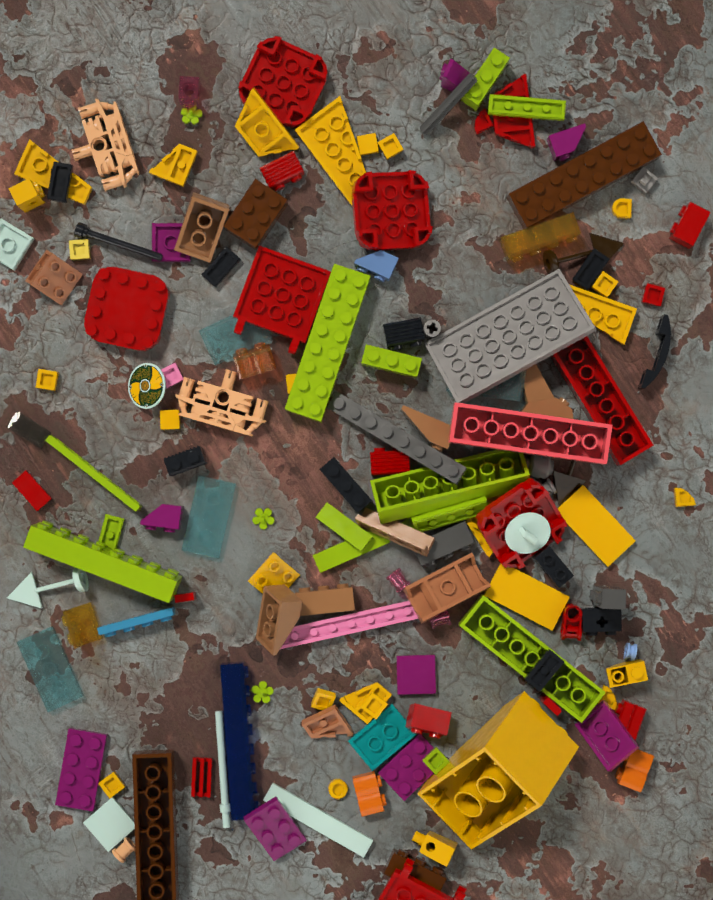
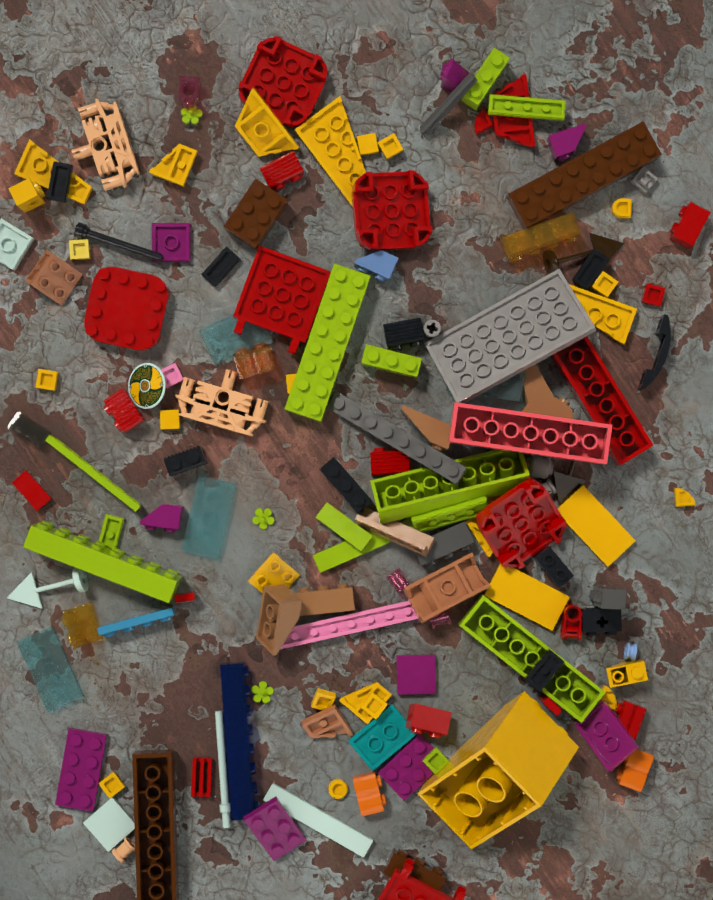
(123, 410): none -> red brick
(201, 227): medium nougat slope -> none
(443, 848): yellow torso -> none
(527, 533): light aqua shield -> none

